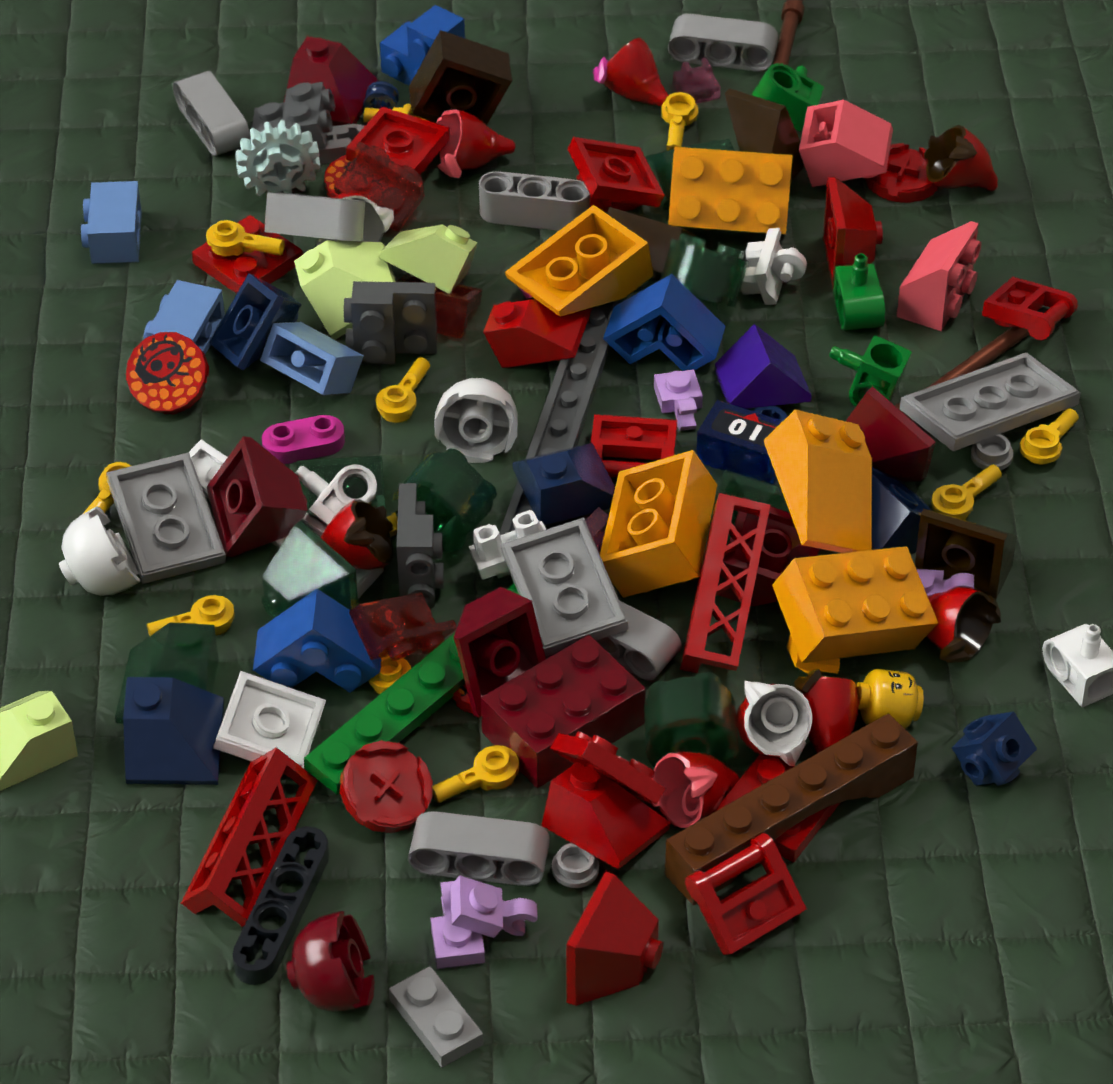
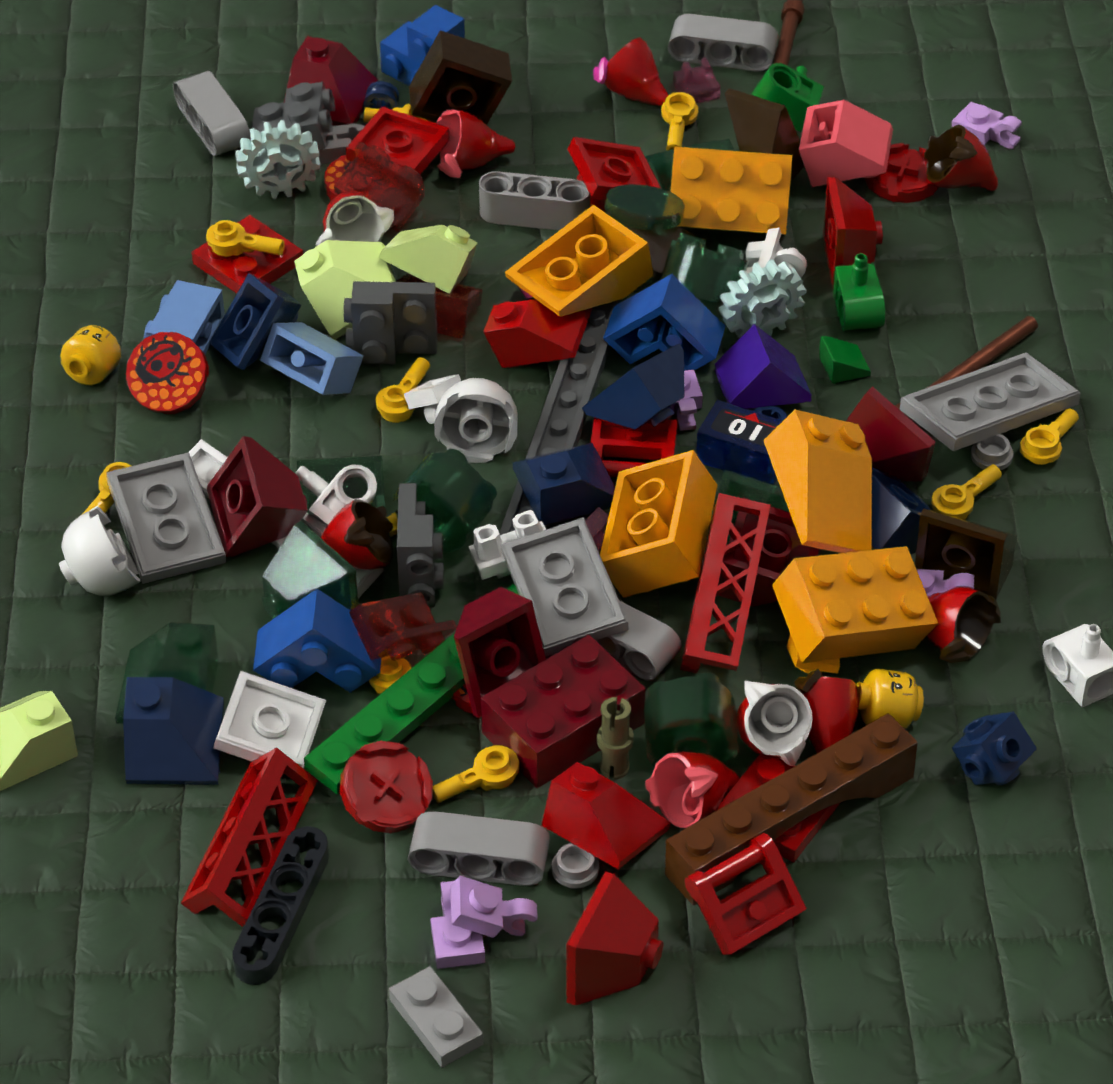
(90, 355): none -> yellow head
(112, 222): medium blue brick -> none
(207, 610): yellow plate -> none
(304, 438): dark pink plate -> none
(315, 216): light grey beam -> none
(330, 964): dark red cylinder -> none
(430, 395): none -> white tile
(601, 756): red plate -> none
(615, 738): none -> olive pin
(643, 392): none -> dark blue slope
(644, 206): none -> clear green tile
(762, 298): none -> light aqua gear
(842, 360): none -> green slope
(879, 367): green piece -> none
(941, 278): coral slope -> none
(989, 125): none -> lavender plate
(1018, 305): red plate -> none

